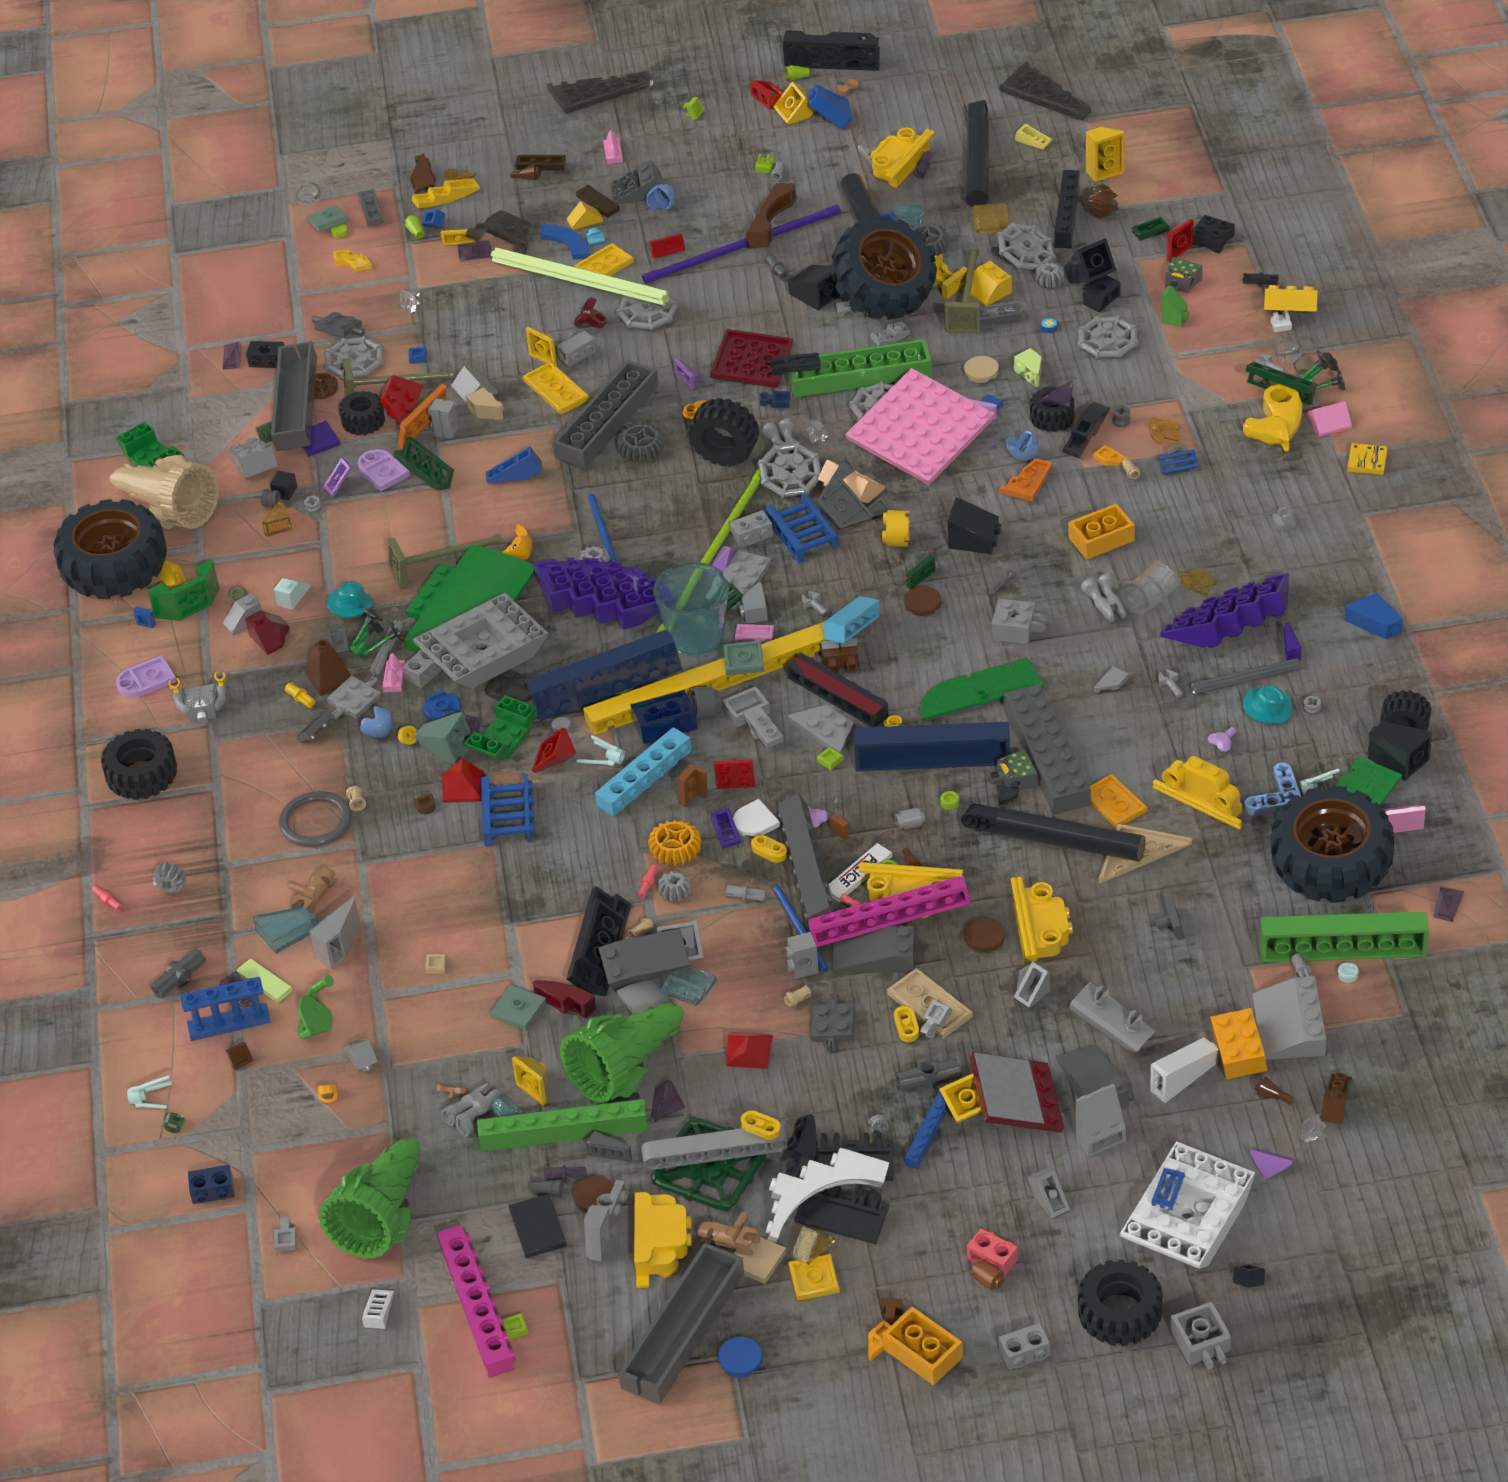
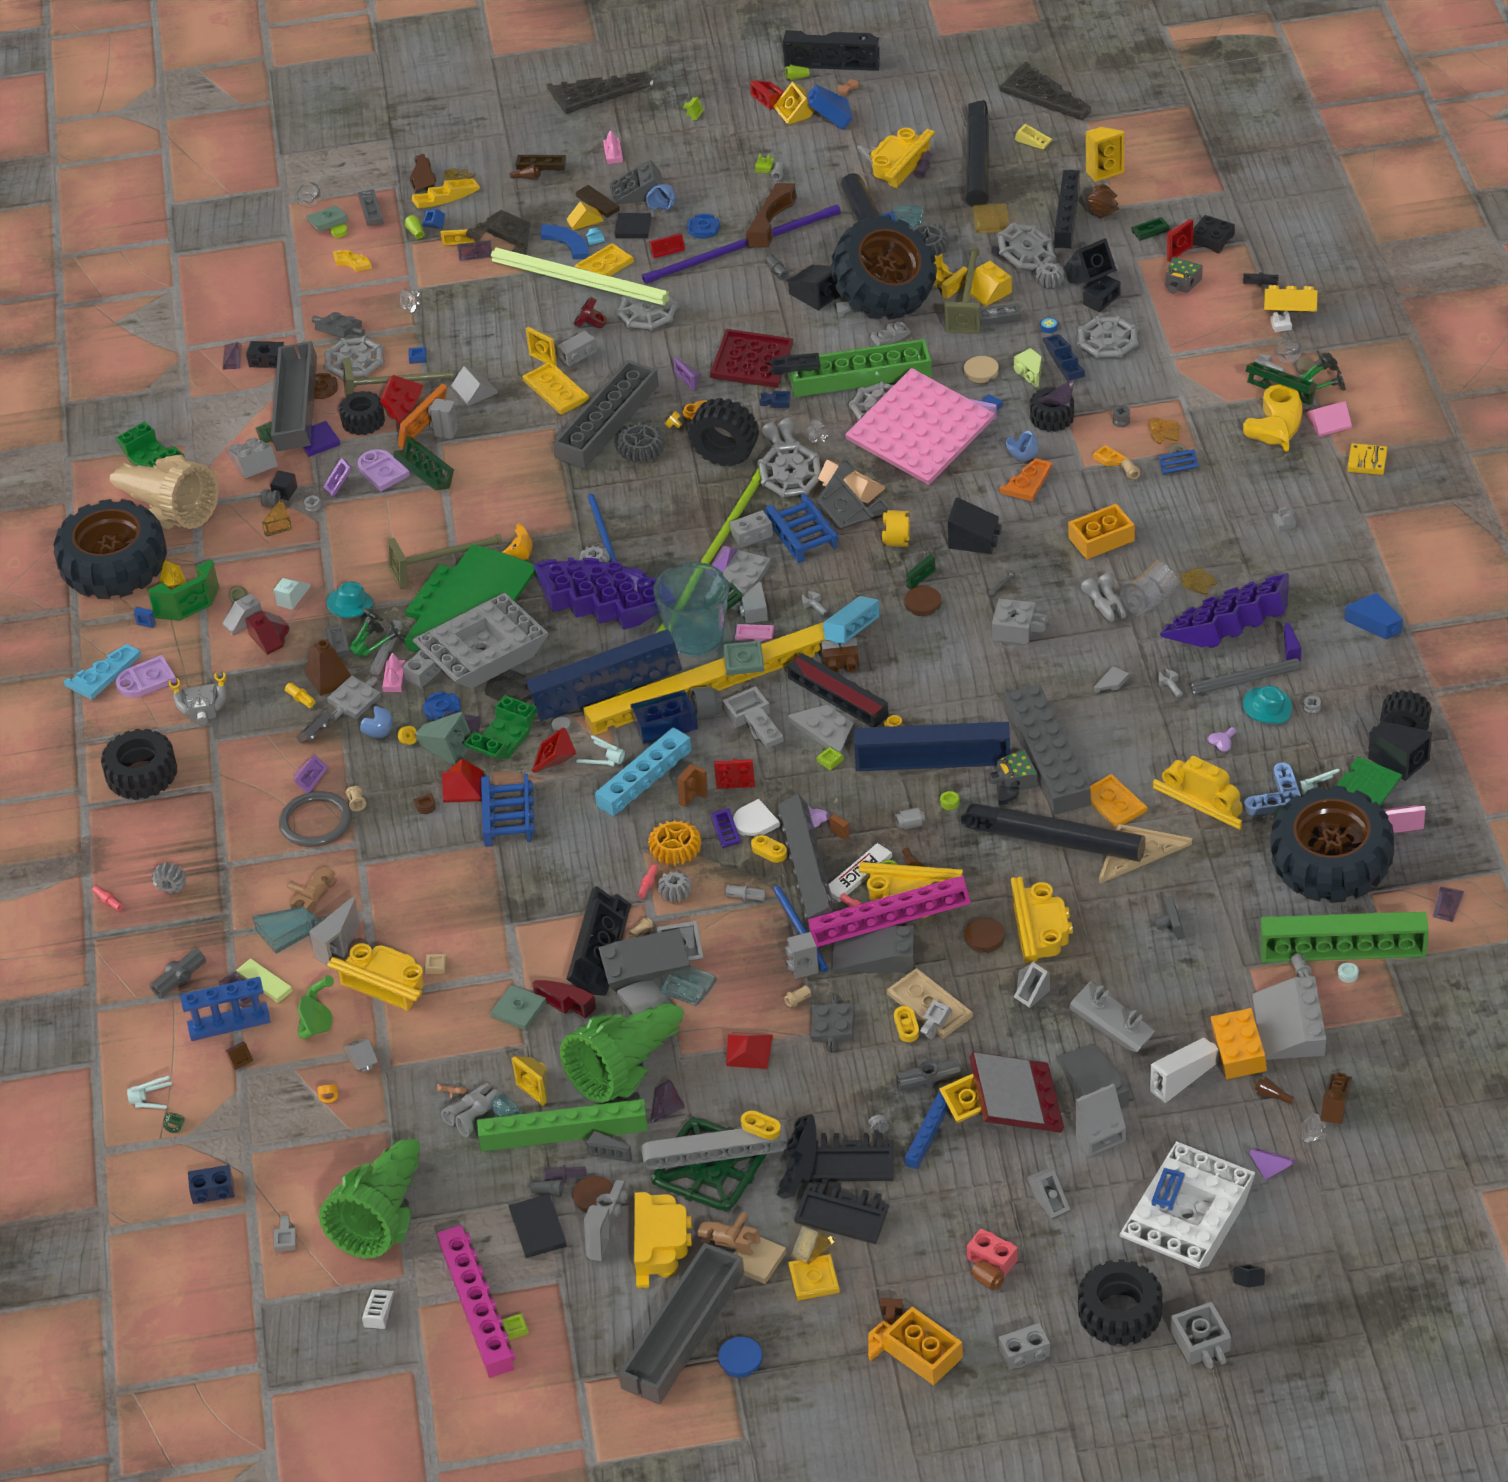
(97, 678): none -> medium azure wing
(310, 773): none -> medium lavender slope
(381, 974): none -> yellow brick
(484, 405): tan slope -> none
(518, 467): blue slope -> none
(633, 225): none -> black tile
(673, 420): none -> yellow tile
(703, 226): none -> blue tile
(847, 1169): white arch -> none
(980, 689): green door -> none
(1063, 357): none -> dark blue slope
(1085, 428): black slope -> none
(1173, 308): bright green slope -> none

